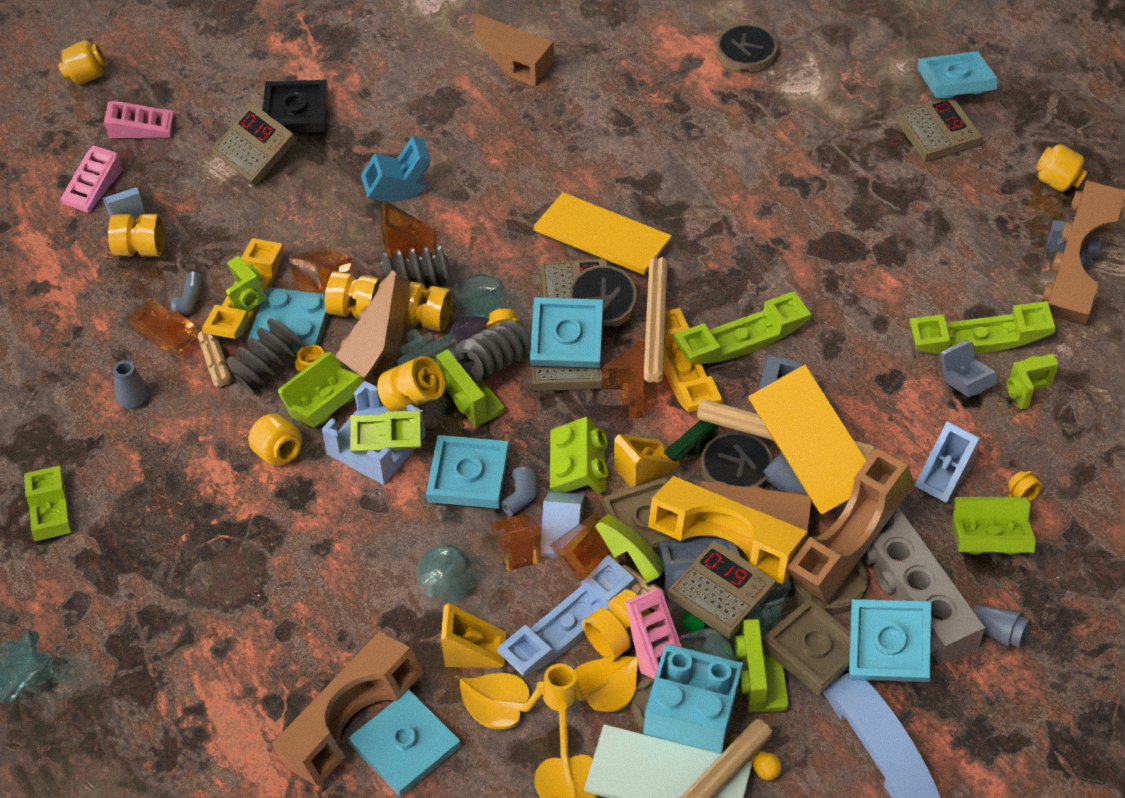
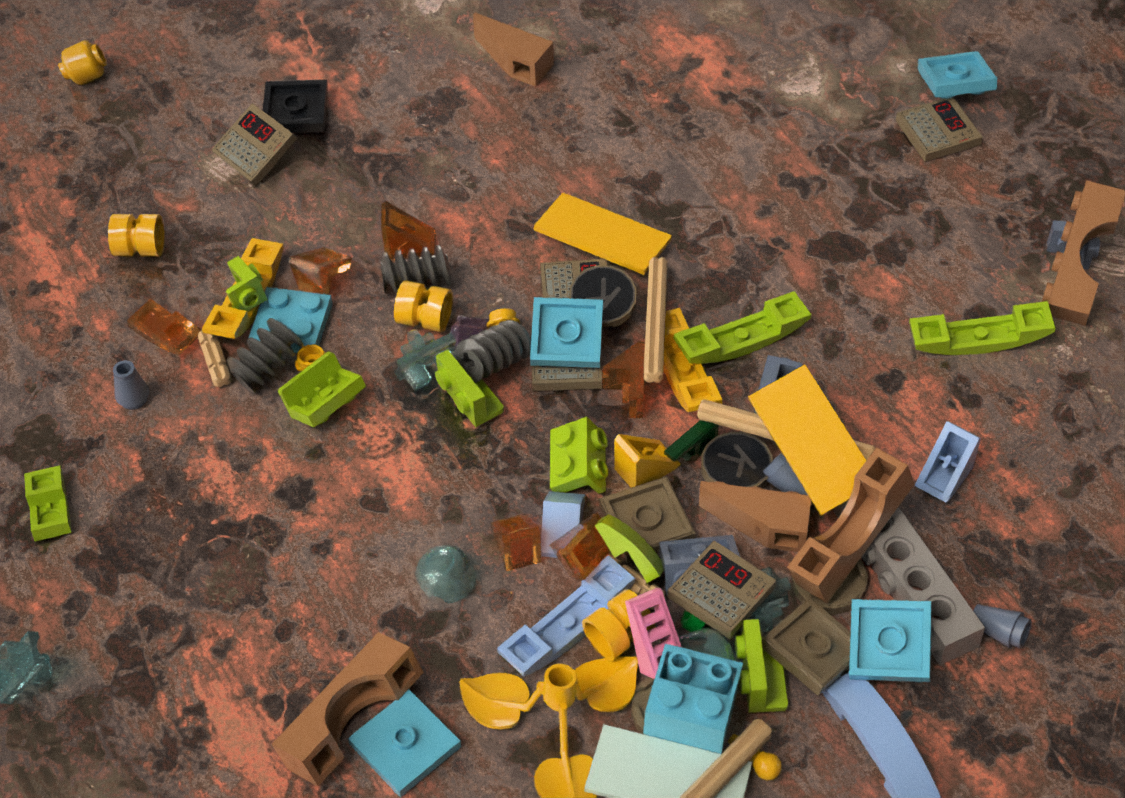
(97, 161): bright pink slope -> none
(125, 203): light blue slope -> none
(127, 120): bright pink slope -> none
(191, 292): sand blue arm -> none
(275, 439): yellow head -> none
(349, 295): yellow wheel -> none
(376, 465): light blue panel -> none
(377, 336): slope -> none
(391, 430): lime slope -> none
(400, 177): dark azure brick -> none
(411, 383): yellow wheel -> none
(467, 471): medium azure plate -> none
(470, 640): yellow slope -> none
(479, 295): clear light blue hair -> none
(524, 492): sand blue arm -> none
(691, 511): yellow arch -> none
(746, 48): tile -> none
(965, 372): sand blue bracket -> none
(992, 525): lime bracket -> none
(1025, 485): yellow plate -> none
(1029, 375): lime bracket -> none
(1061, 168): yellow head -> none

